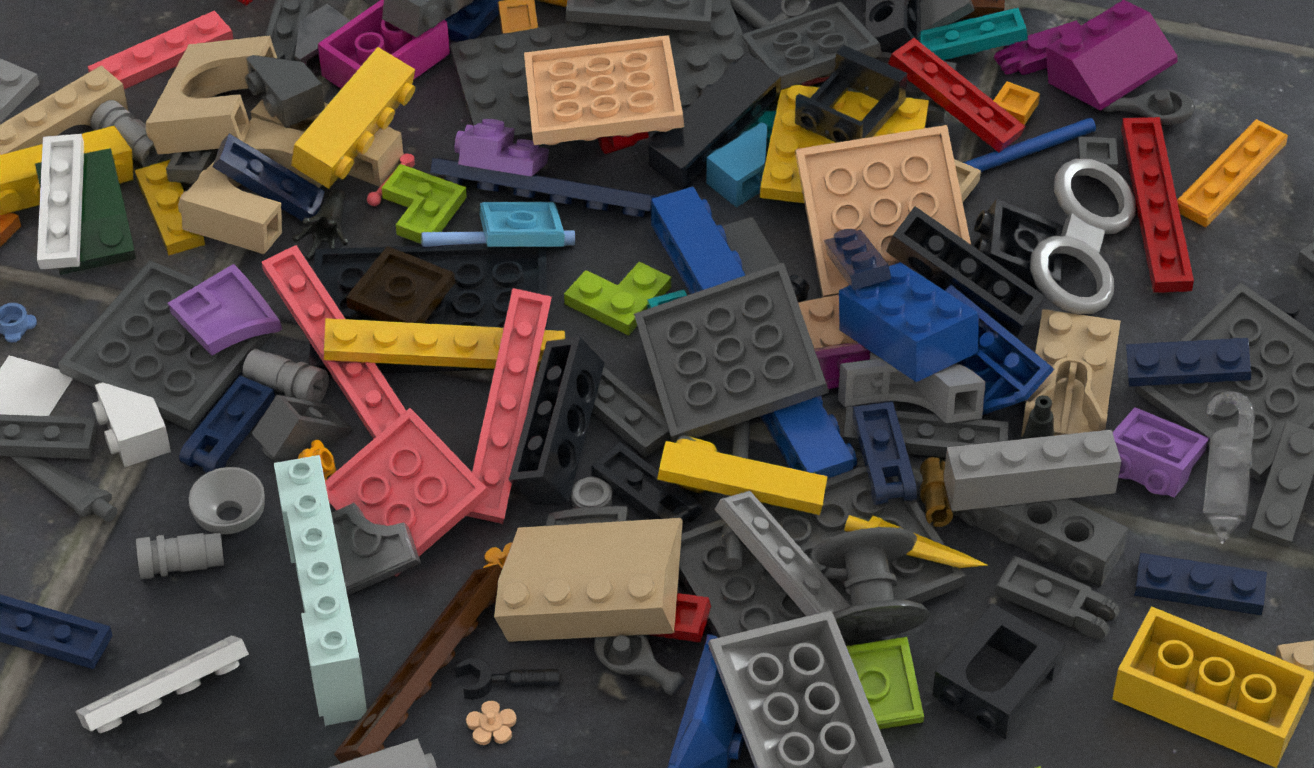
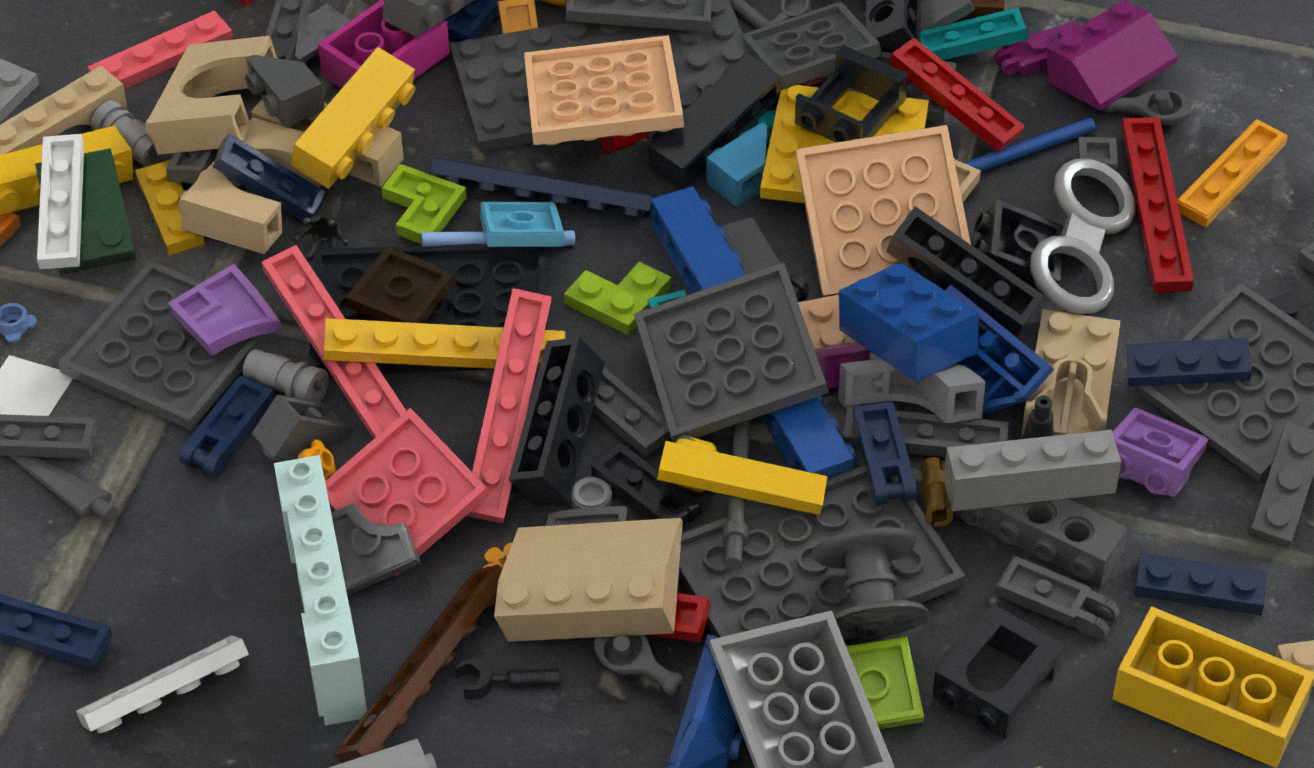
(133, 424): white slope -> none
(178, 554): light grey axle -> none
(226, 489): light grey piece -> none
(374, 198): coral hinge -> none
(491, 723): light nougat plant -> none
(492, 148): medium lavender plate -> none
(780, 554): light grey tile -> none
(857, 258): dark blue plate -> none
(923, 548): yellow bar -> none
(1017, 101): light orange plate -> none
(1229, 467): clear plate -> none

